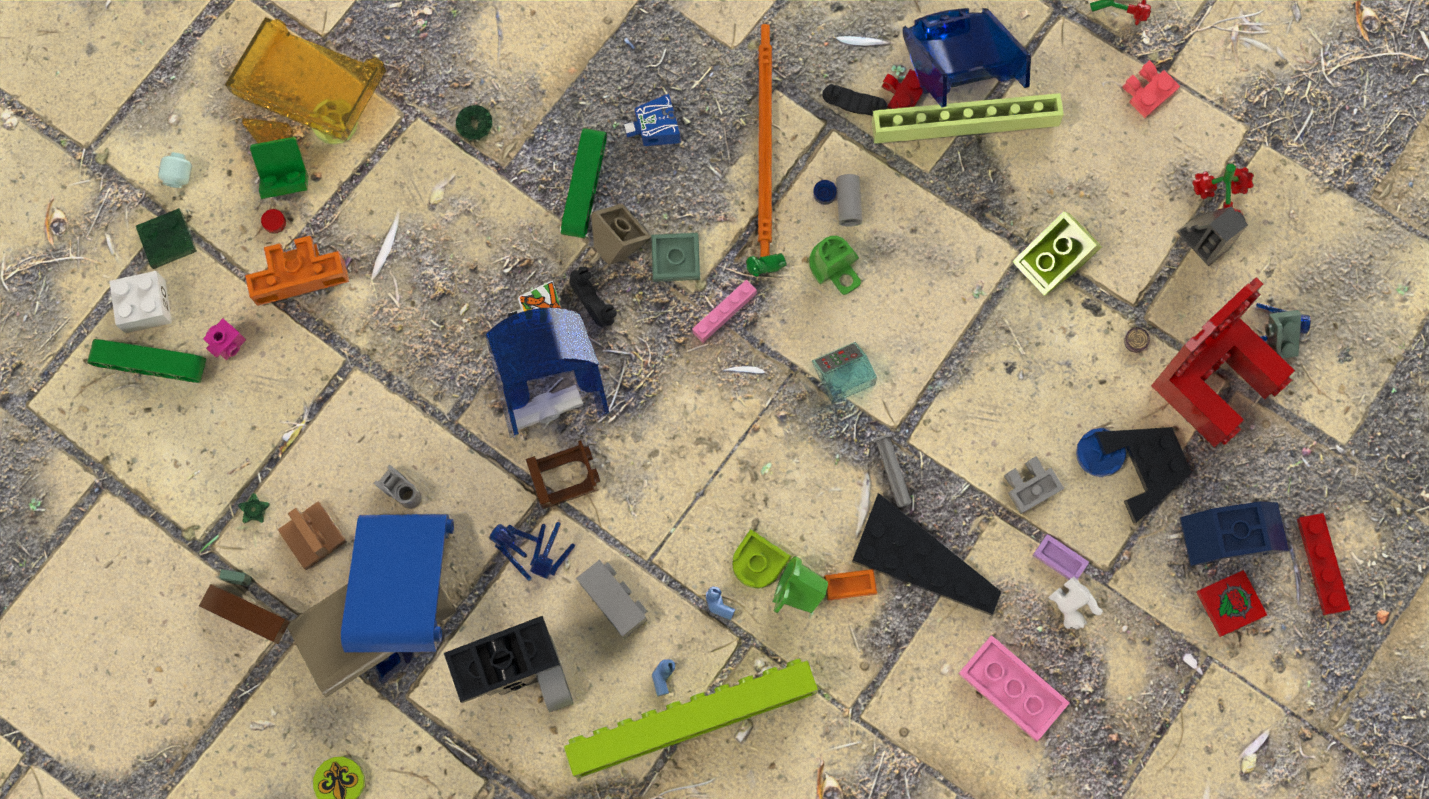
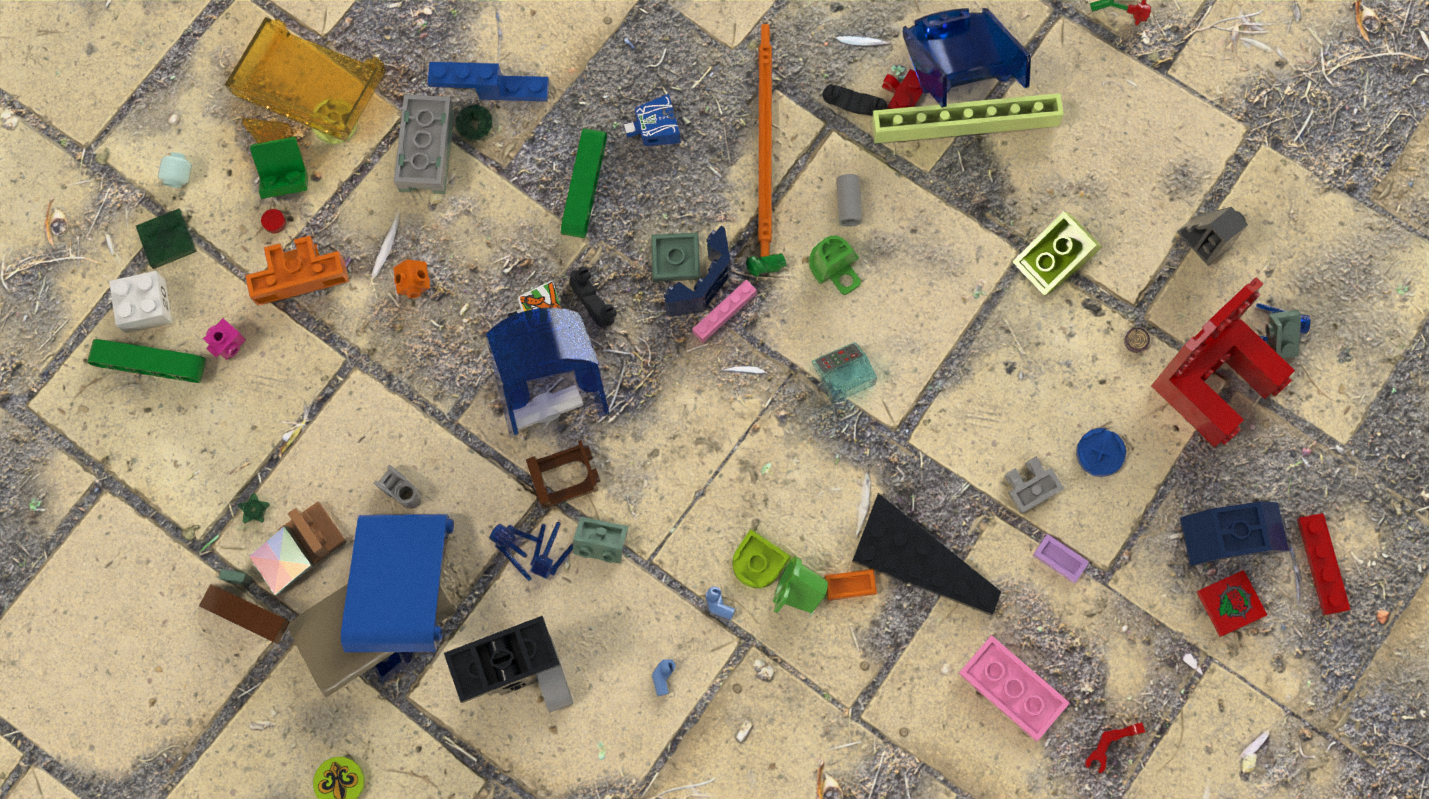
(281, 560): none -> tile
(411, 278): none -> orange brick
(424, 143): none -> light grey piece
(488, 81): none -> blue bracket
(599, 540): none -> sand green bracket
(613, 598): light grey brick -> none
(617, 233): dark tan slope -> none
(682, 300): none -> dark blue slope
(690, 719): lime piece -> none
(825, 192): clear blue tile -> none
(893, 470): light grey axle -> none
(1075, 599): white animal -> none
(1105, 740): none -> red piece
(1150, 97): coral plate -> none
(1156, 460): black wing -> none
(1236, 179): red plant -> none

